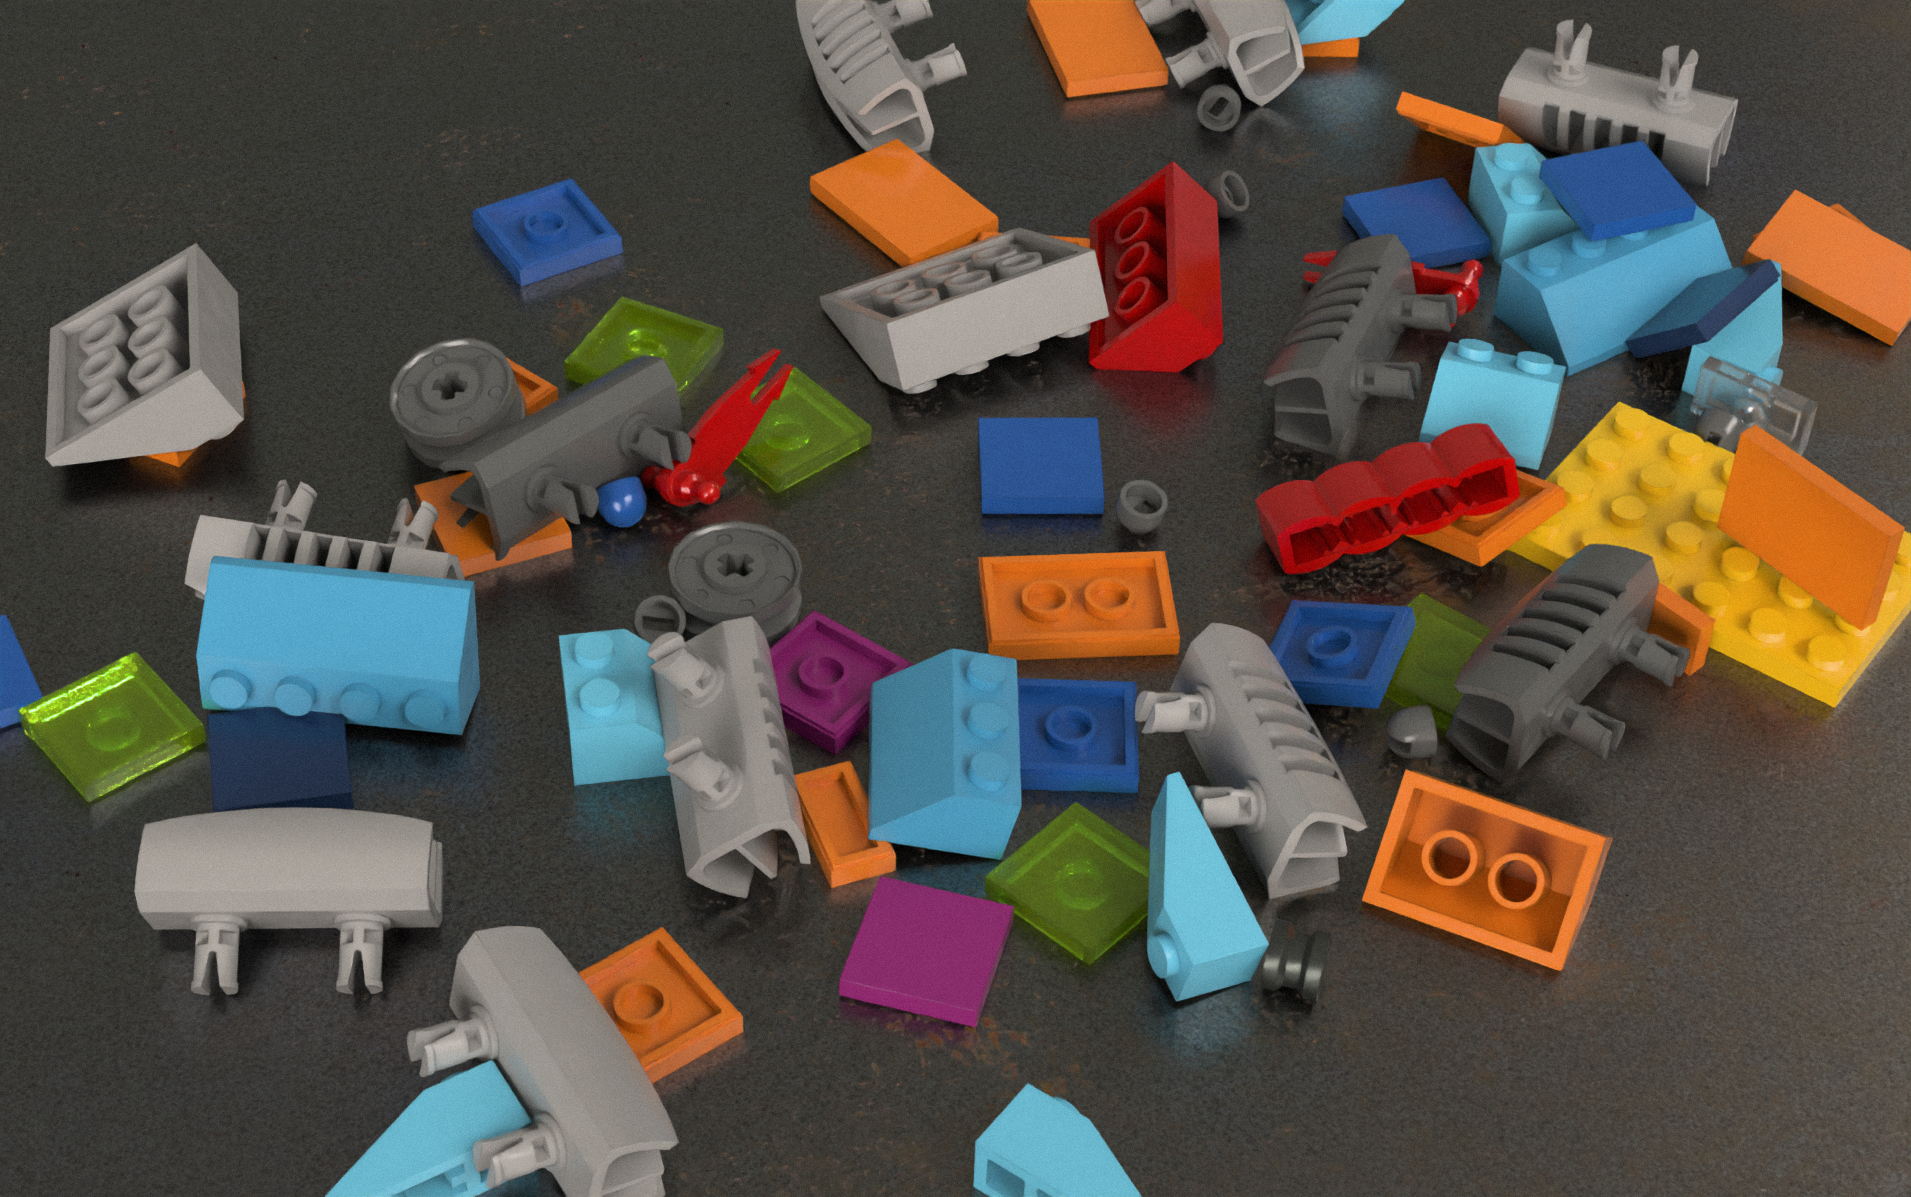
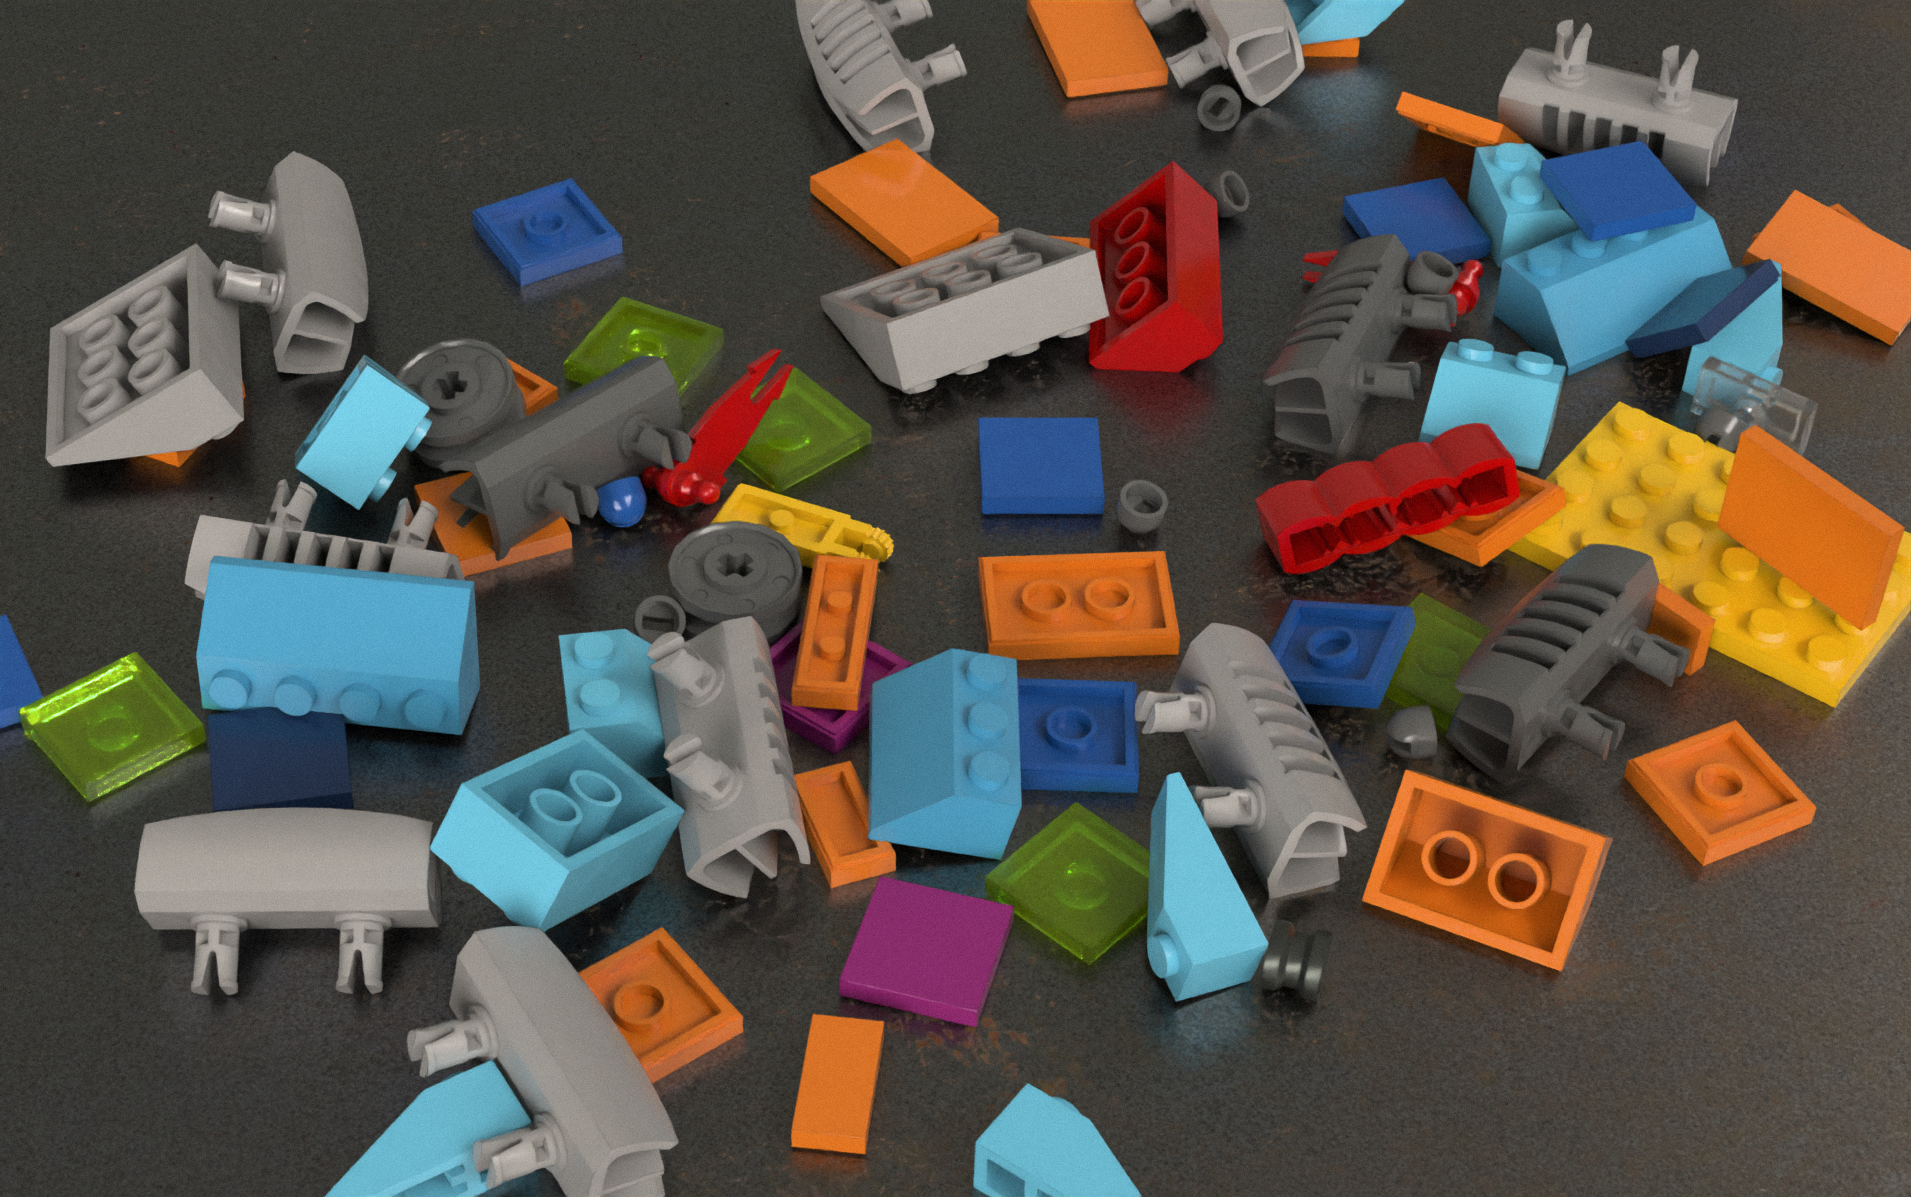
(311, 263): none -> light grey piece
(363, 434): none -> medium azure slope
(556, 830): none -> medium azure brick
(807, 526): none -> yellow hinge
(835, 633): none -> orange tile
(838, 1084): none -> orange tile
(1431, 274): none -> dark grey hinge
(1719, 792): none -> orange tile

